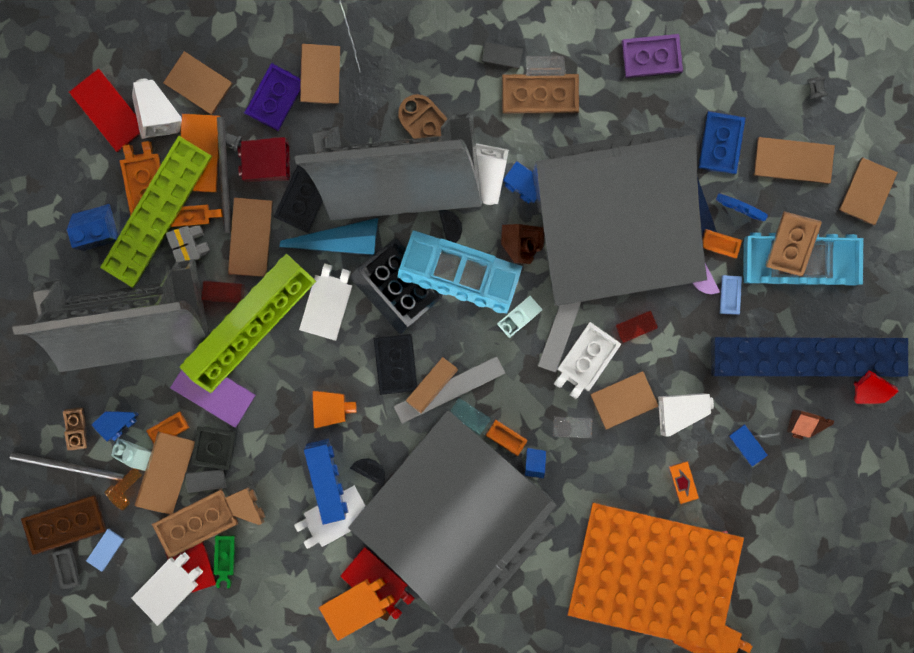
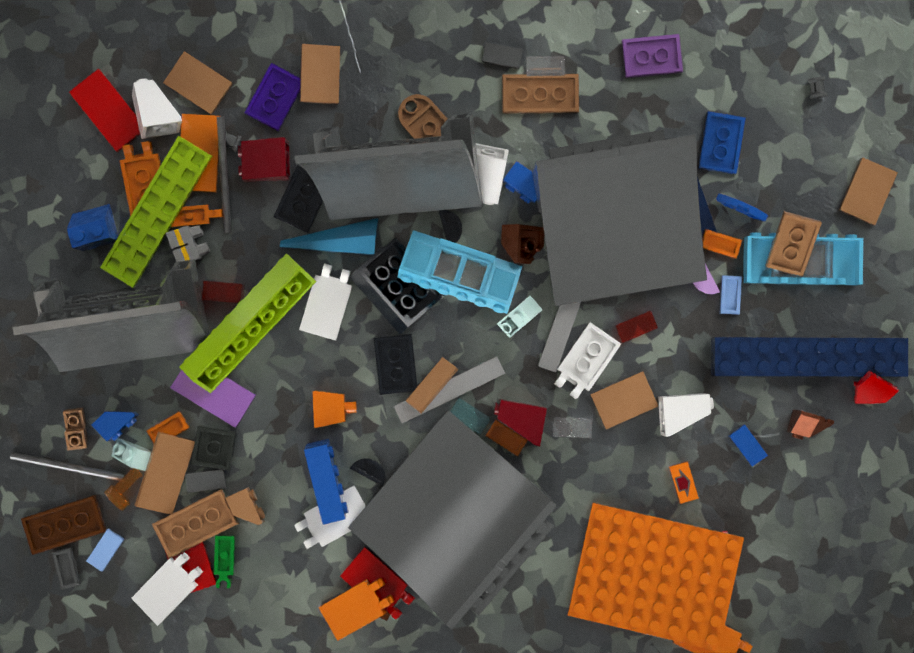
(250, 237): medium nougat tile -> none
(523, 418): none -> dark red slope
(535, 463): blue tile -> none
(794, 160): medium nougat tile -> none

